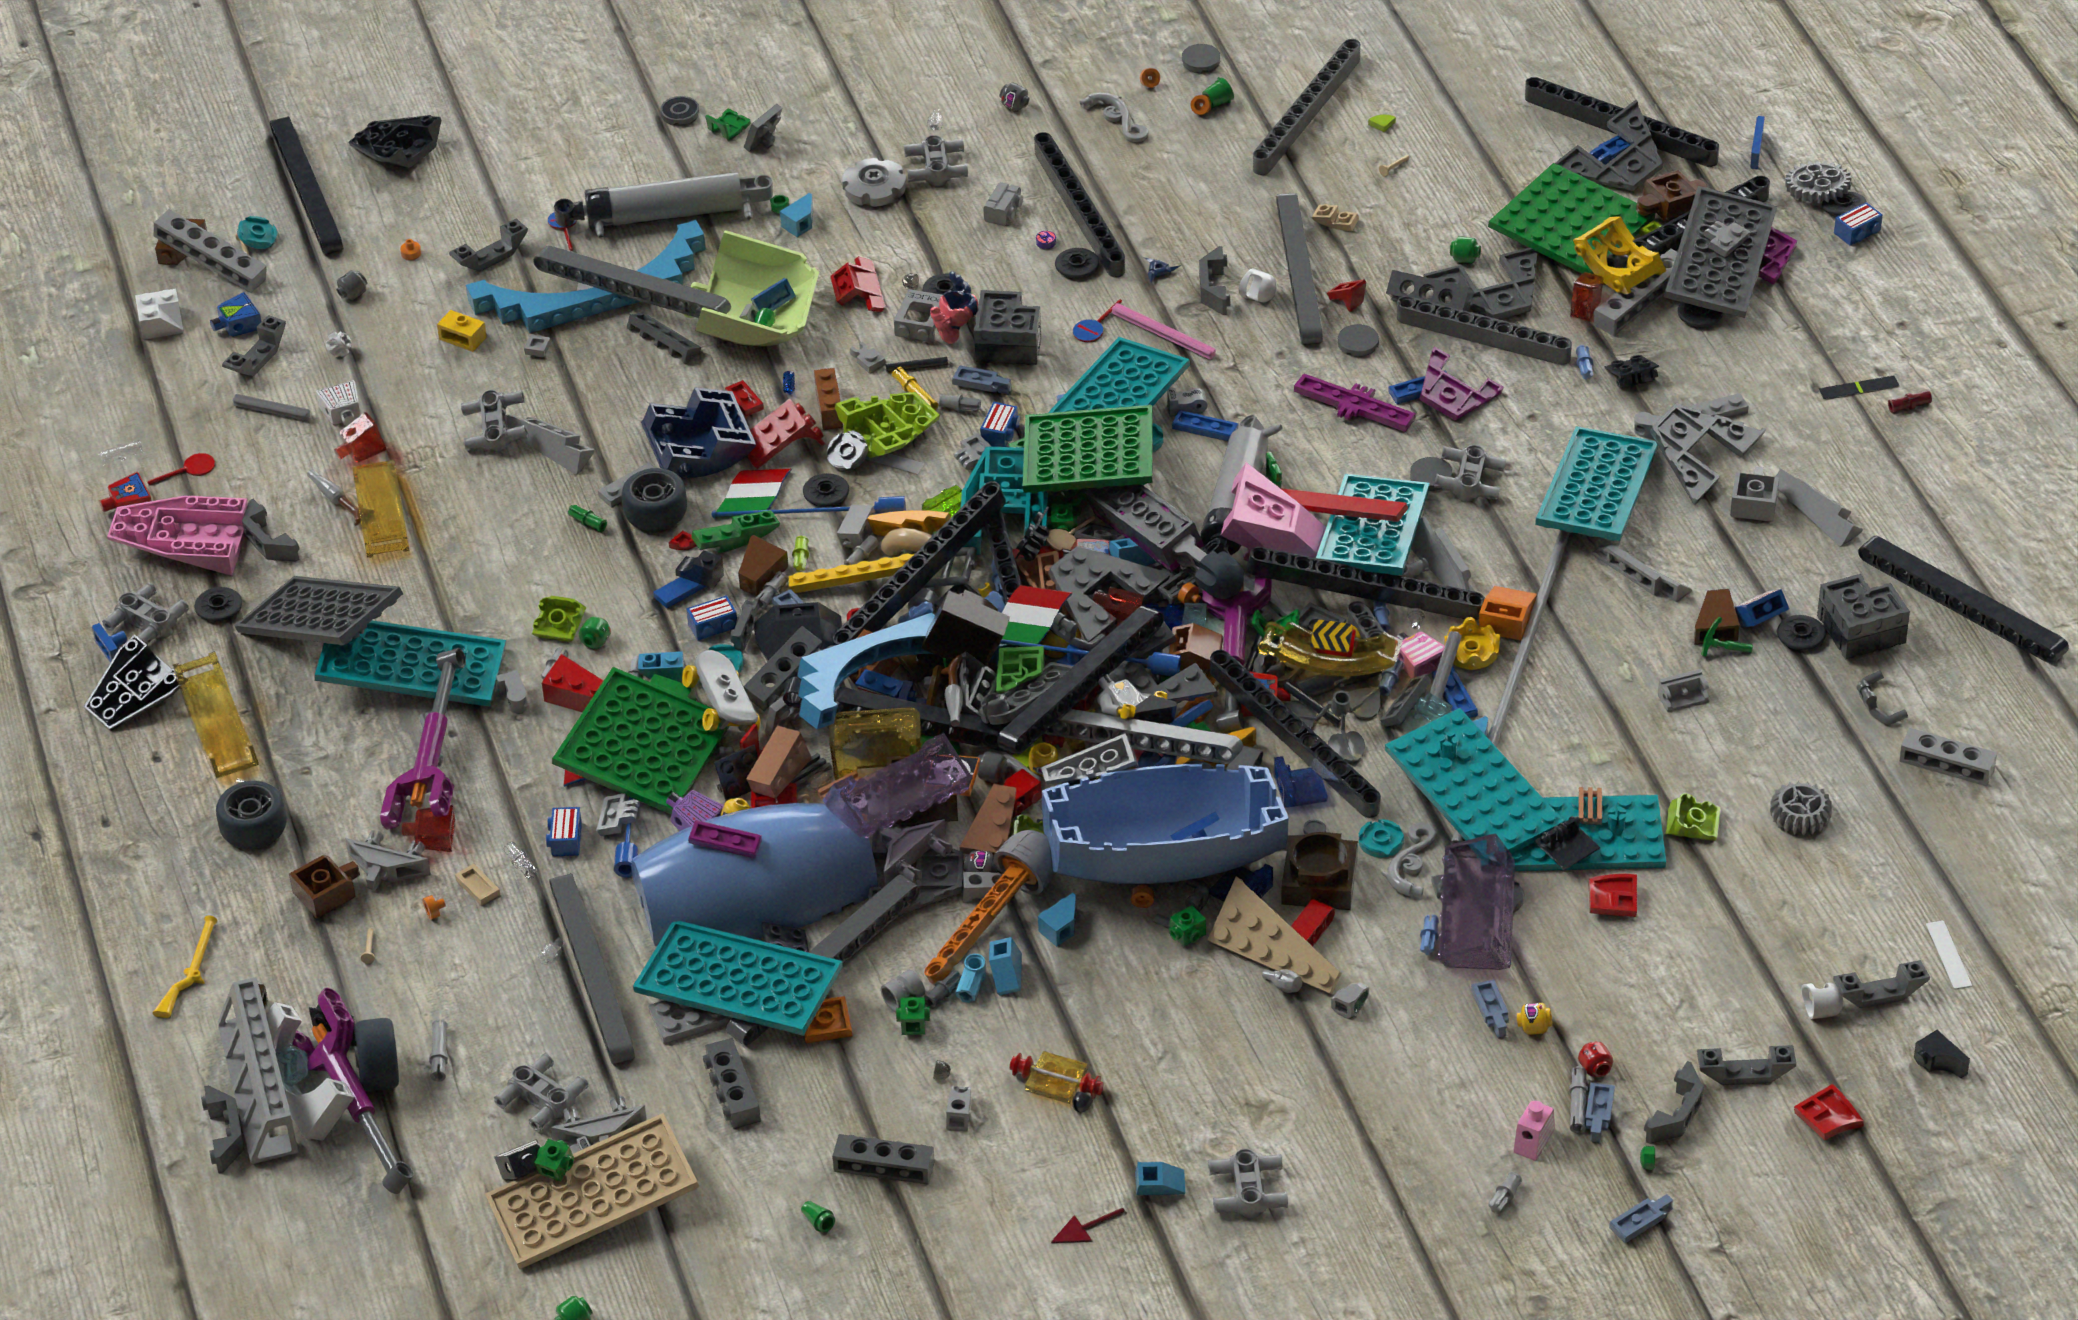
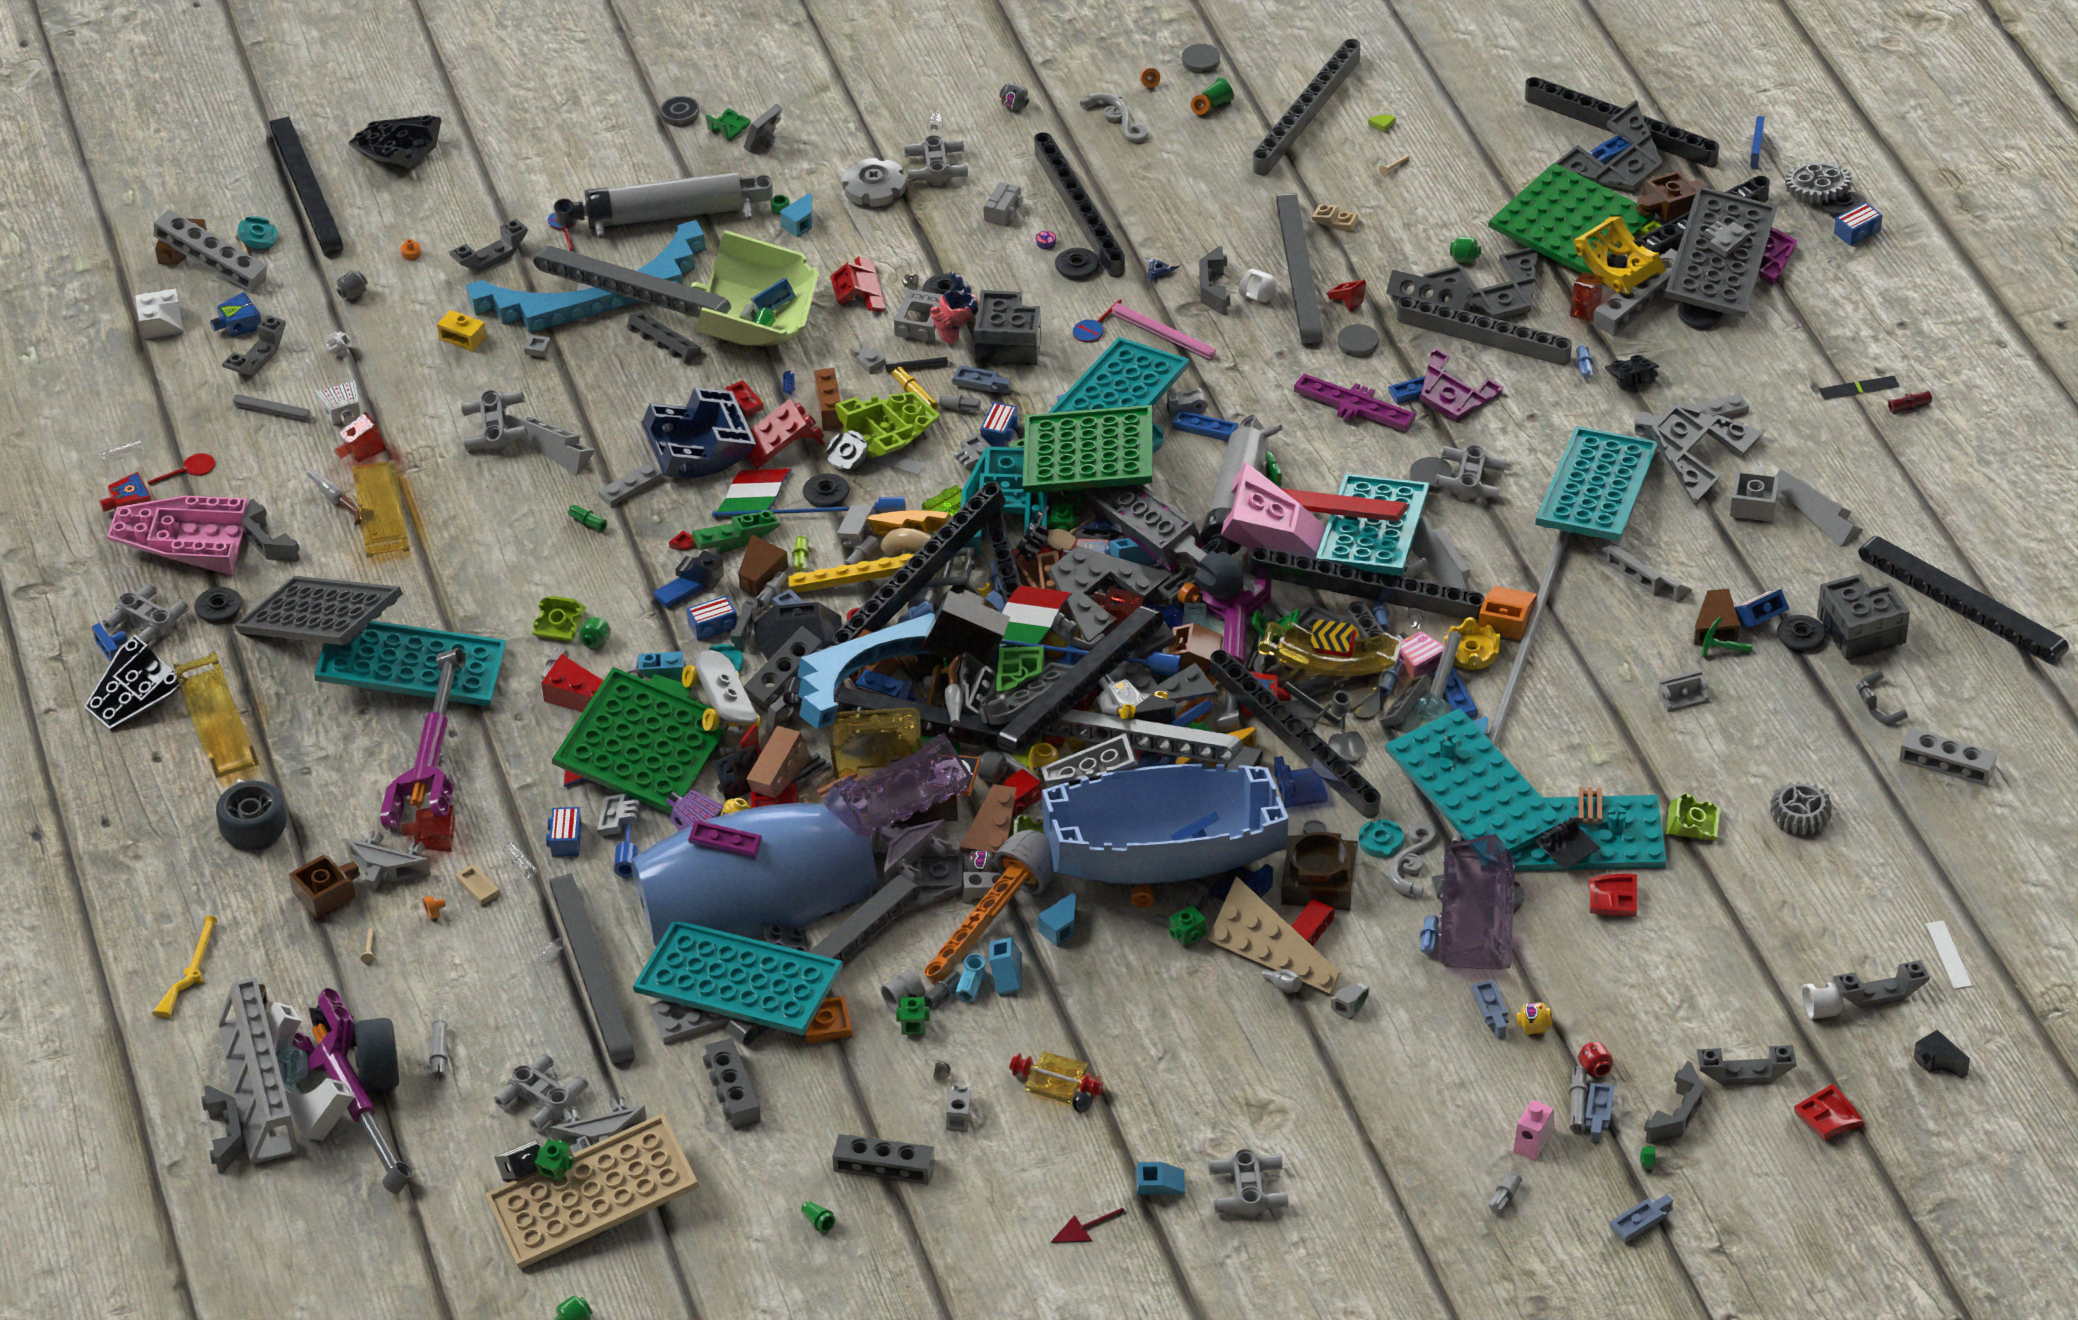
(512, 686): light grey leg -> none
(654, 499): black wheel -> none
(1100, 526): none -> dark blue piece

